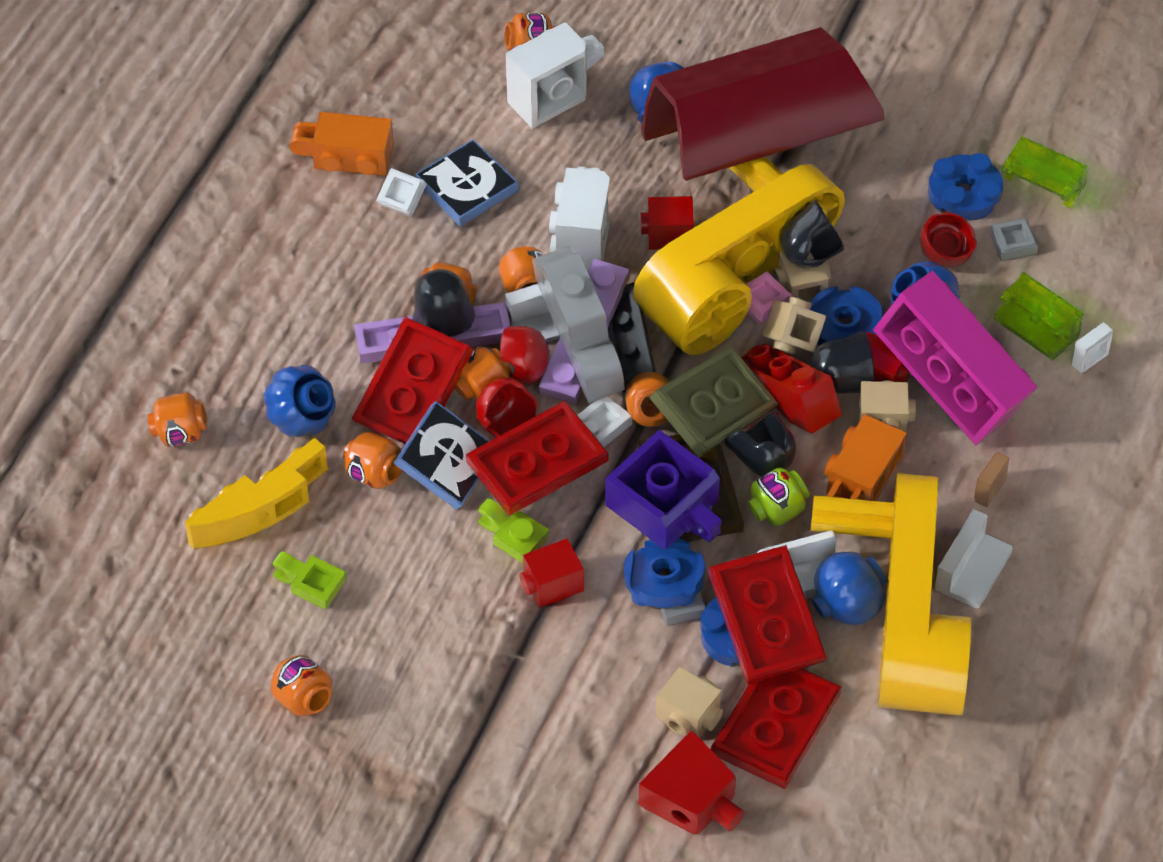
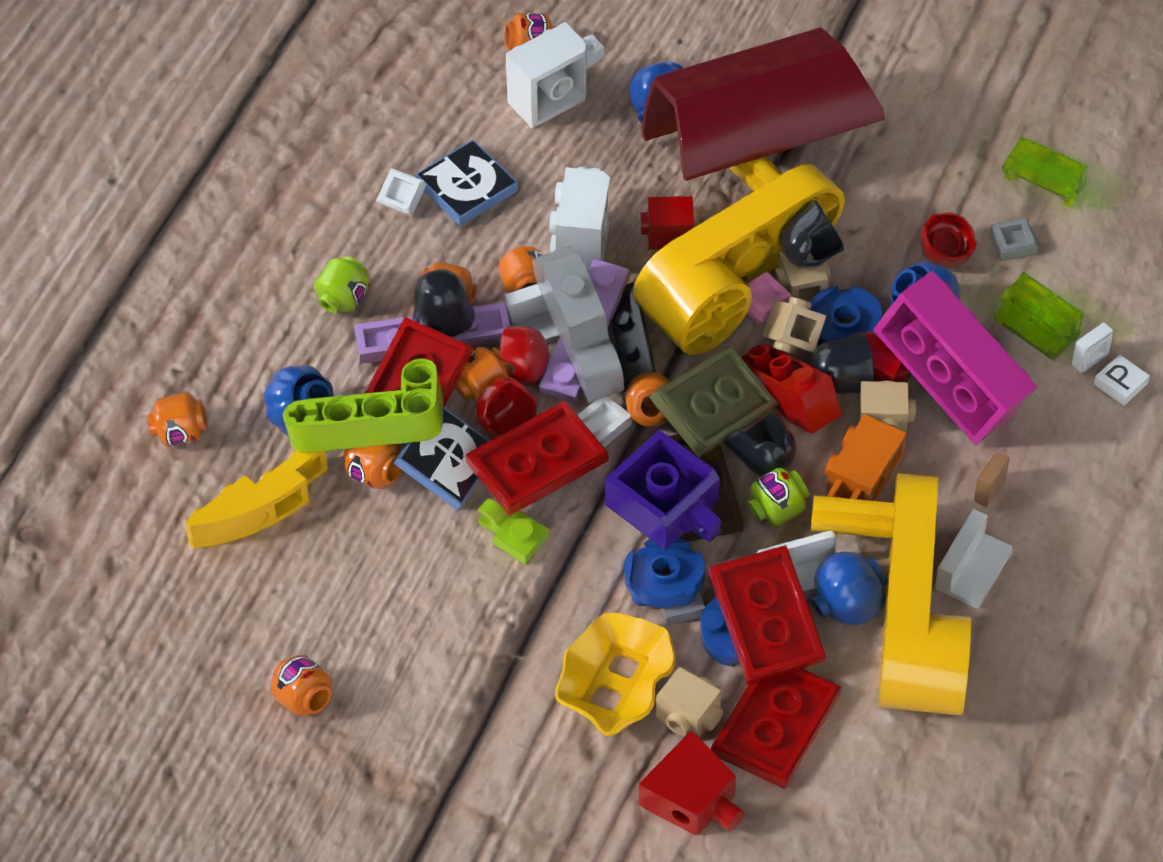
(312, 581): lime plate -> none
(341, 285): none -> lime head
(346, 143): orange brick -> none
(370, 418): none -> lime beam
(552, 573): red brick -> none
(588, 664): none -> yellow piece
(965, 169): blue plate -> none
(1121, 380): none -> white tile

